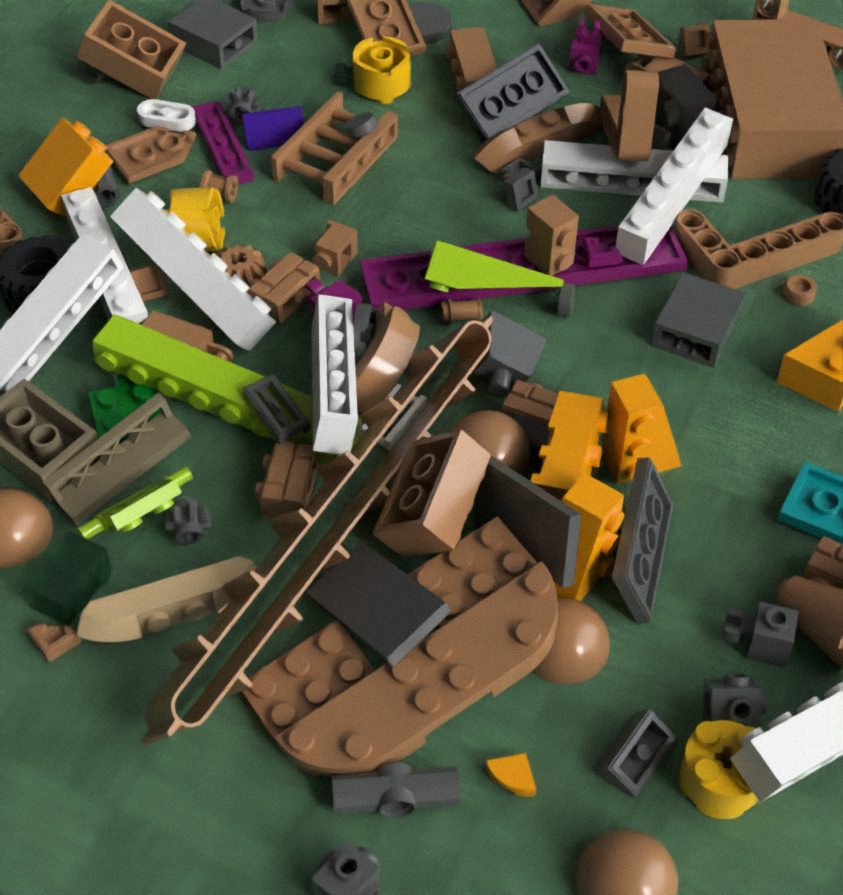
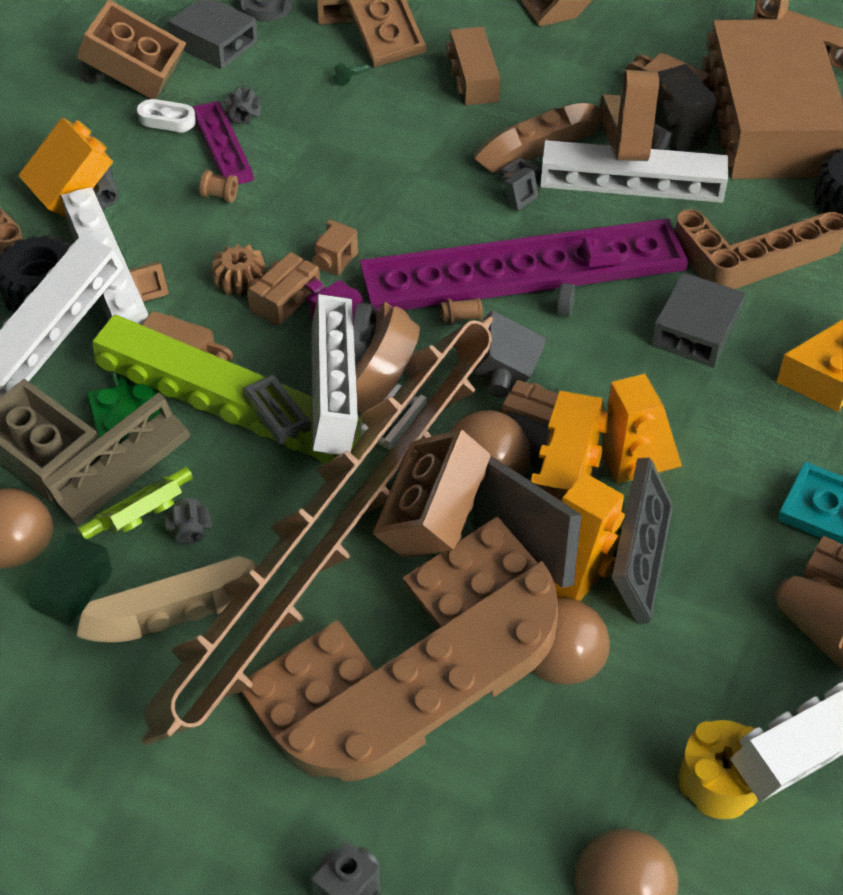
(53, 640): medium nougat tile -> none
(149, 152): medium nougat tile -> none
(193, 269): white brick -> none
(201, 213): yellow brick -> none
(271, 127): dark purple slope -> none
(288, 480): medium nougat brick -> none
(347, 167): medium nougat fence -> none
(361, 124): dark grey tile -> none
(378, 603): dark grey tile -> none
(381, 69): yellow brick -> none
(396, 790): dark grey piece -> none
(431, 20): dark grey tile -> none
(466, 269): lime wedge -> none
(511, 93): tile -> none
(513, 774): light orange tile -> none
(551, 235): medium nougat brick -> none
(586, 49): magenta brick -> none
(629, 31): medium nougat tile -> none
(636, 752): dark grey slope -> none
(673, 186): white brick -> none
(693, 39): medium nougat tile -> none
(734, 699): dark grey brick -> none
(769, 633): dark grey brick -> none
(799, 290): medium nougat tile -> none

